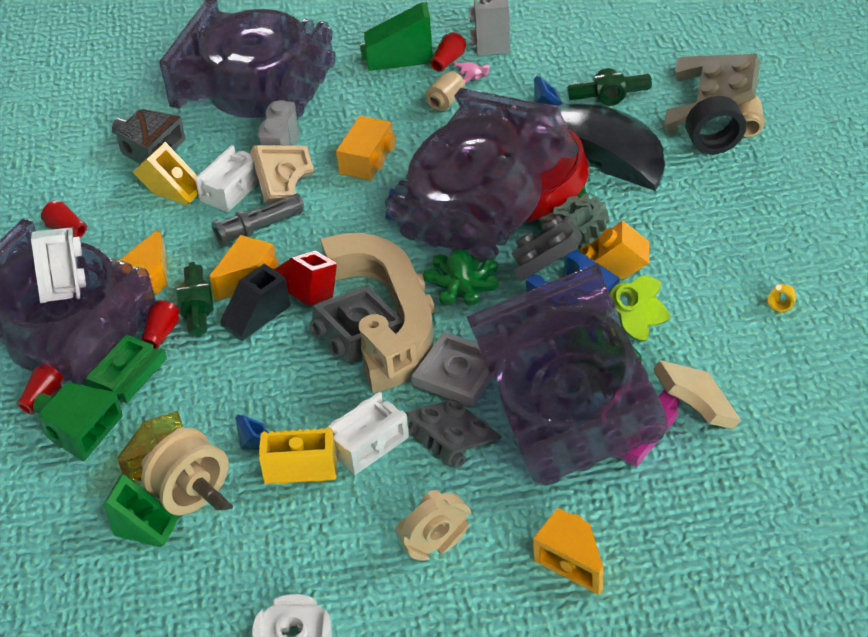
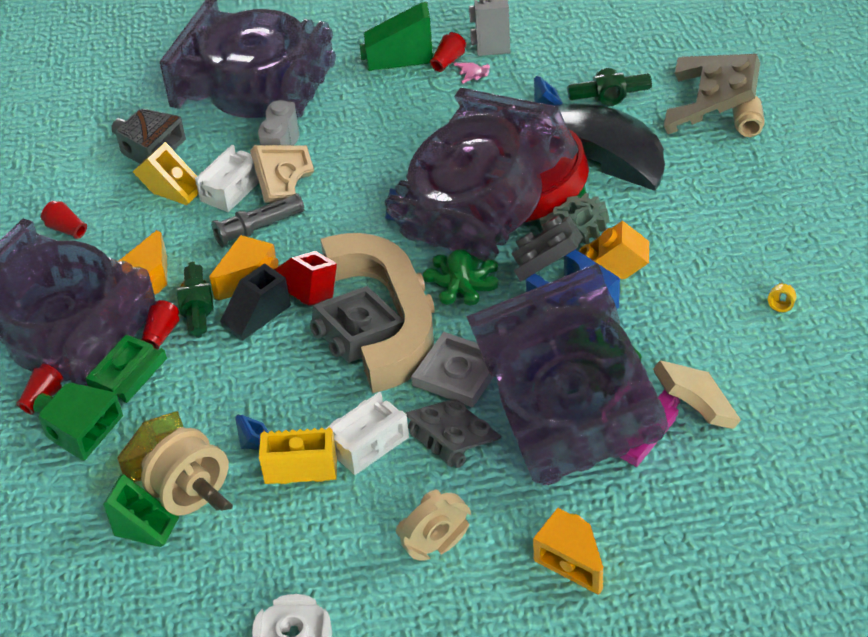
(57, 264): white hinge -> none
(365, 148): light orange brick -> none
(385, 348): tan leg -> none
(442, 91): tan brick -> none
(642, 306): lime plate -> none
(722, 140): black tyre -> none

